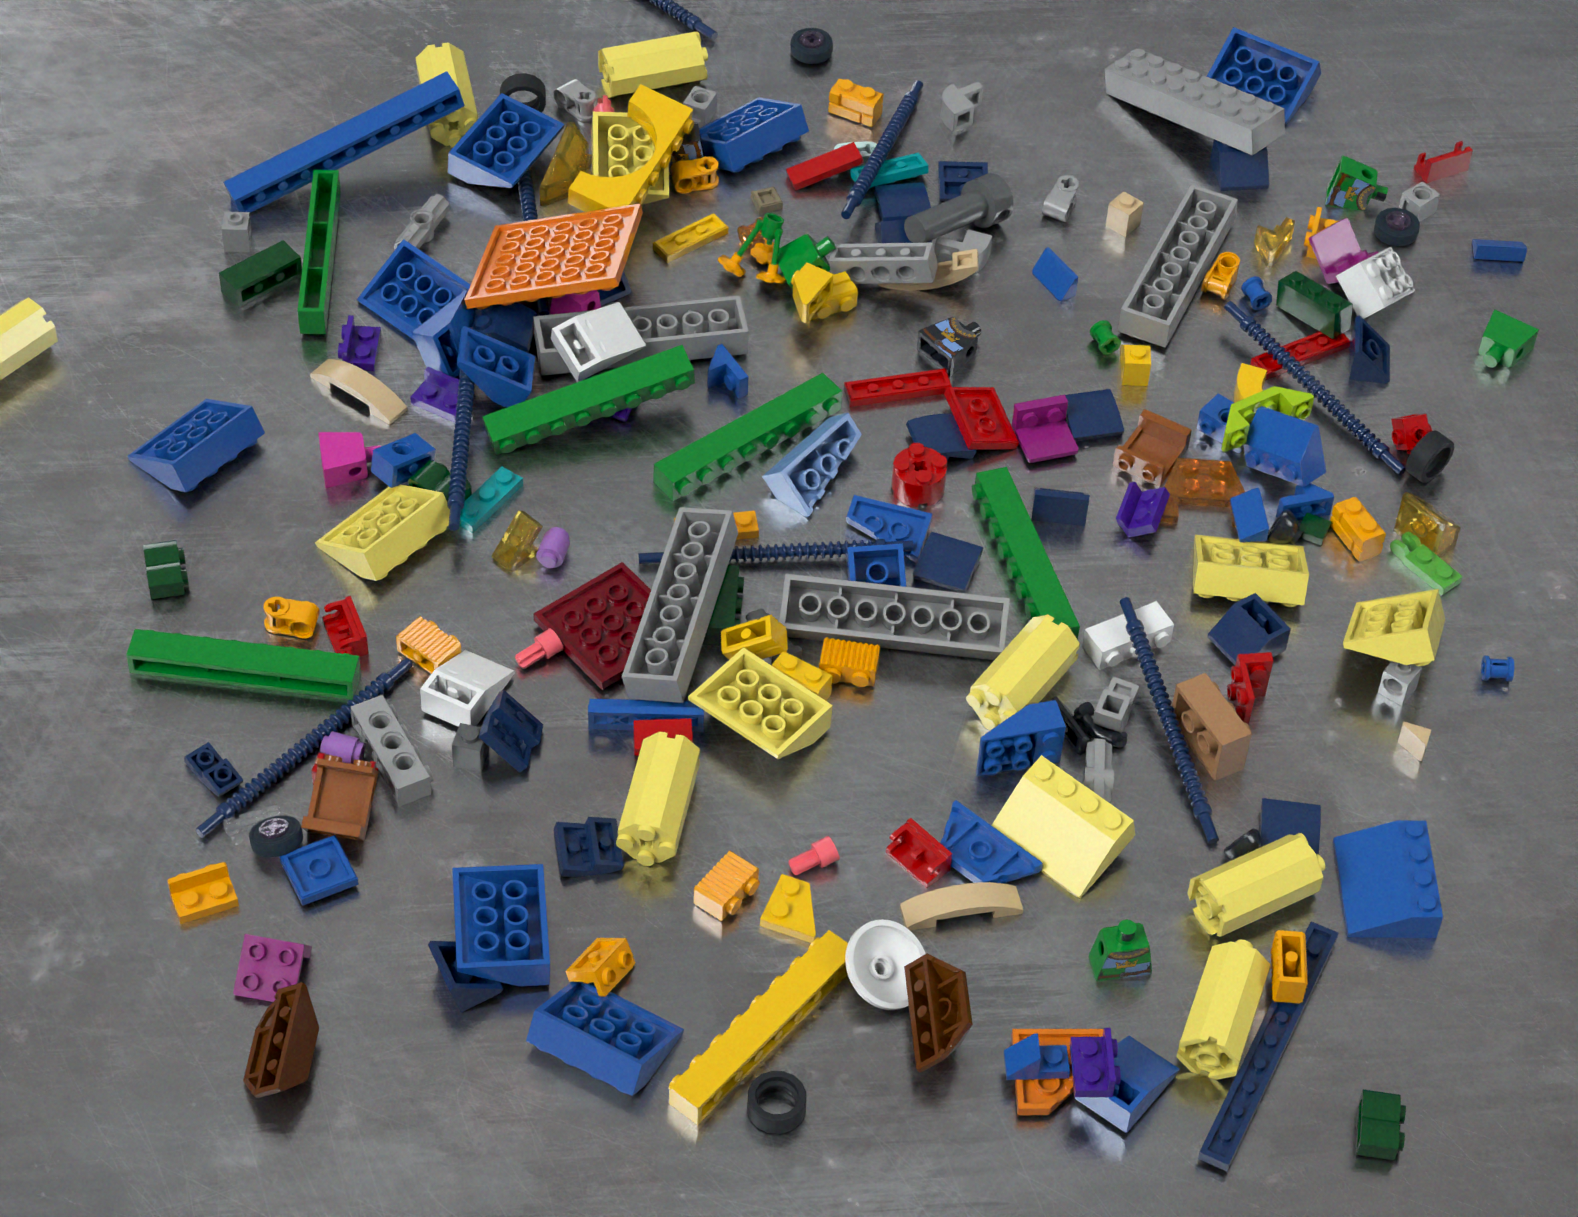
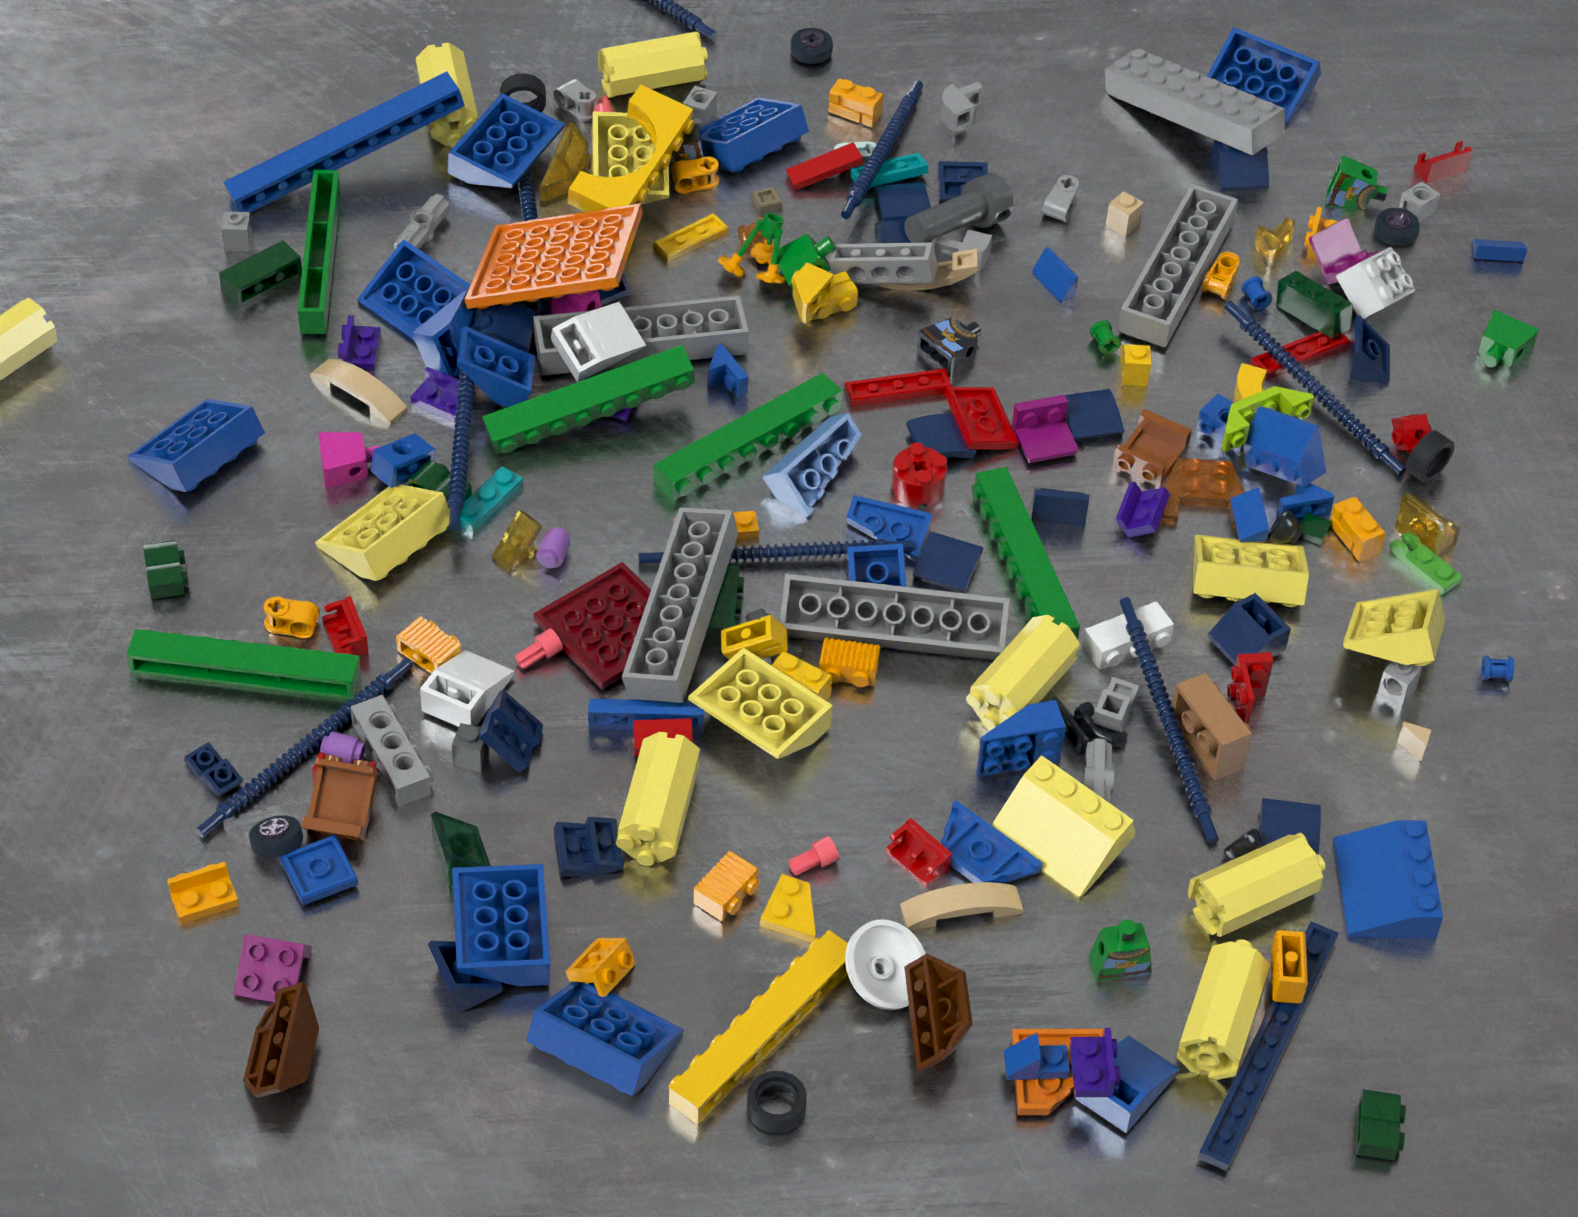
(457, 844): none -> clear green slope

